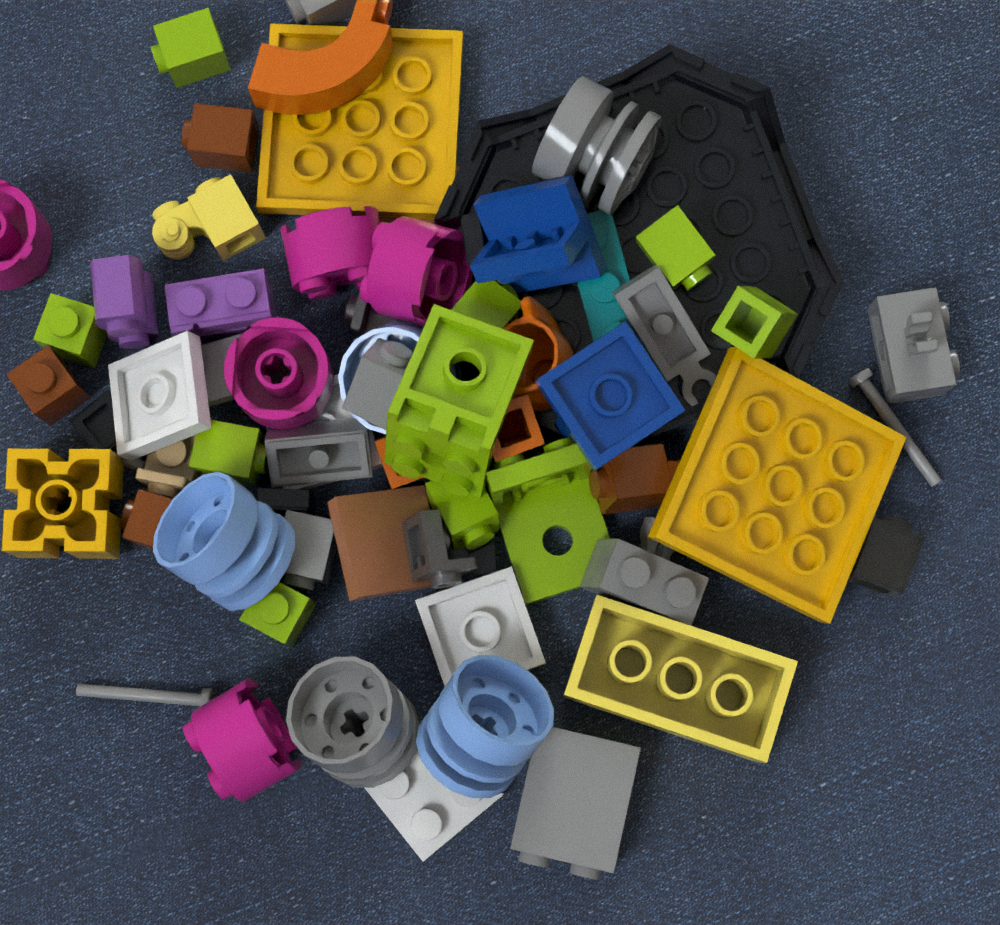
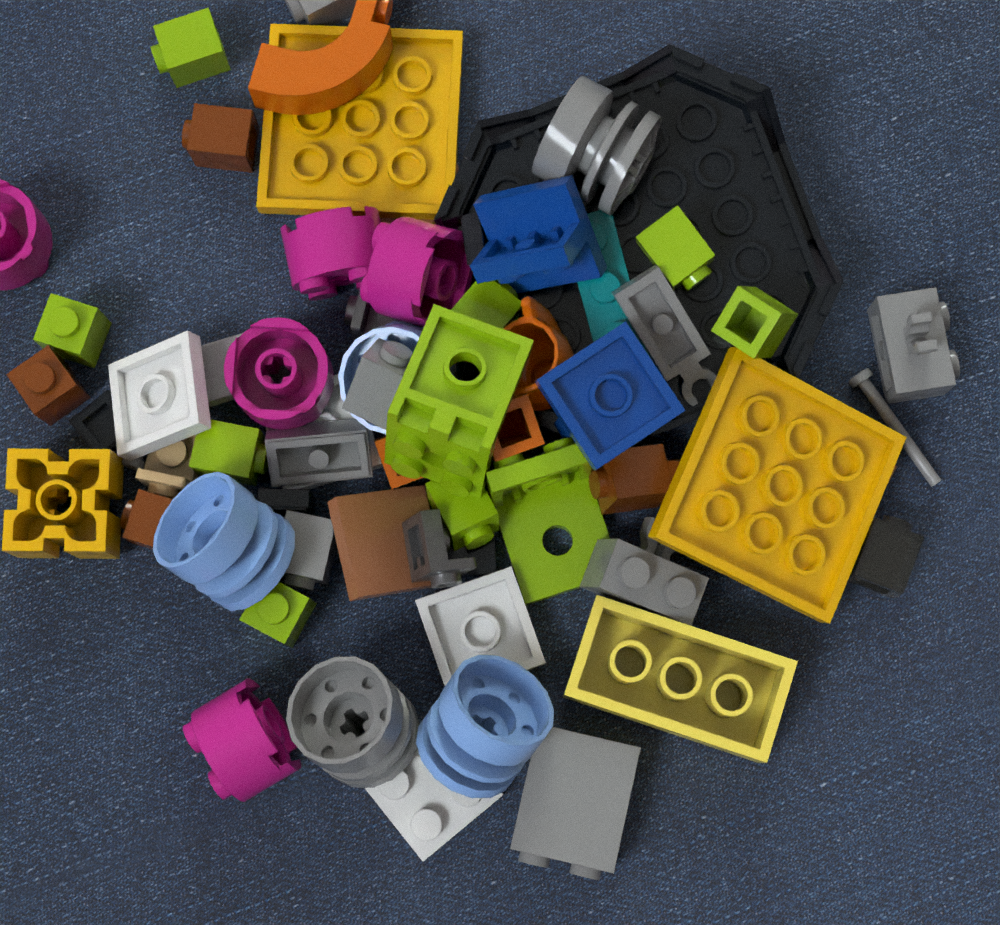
(124, 300): medium lavender brick -> none
(145, 695): light grey piece -> none
(213, 212): light yellow brick -> none
(220, 304): medium lavender brick -> none

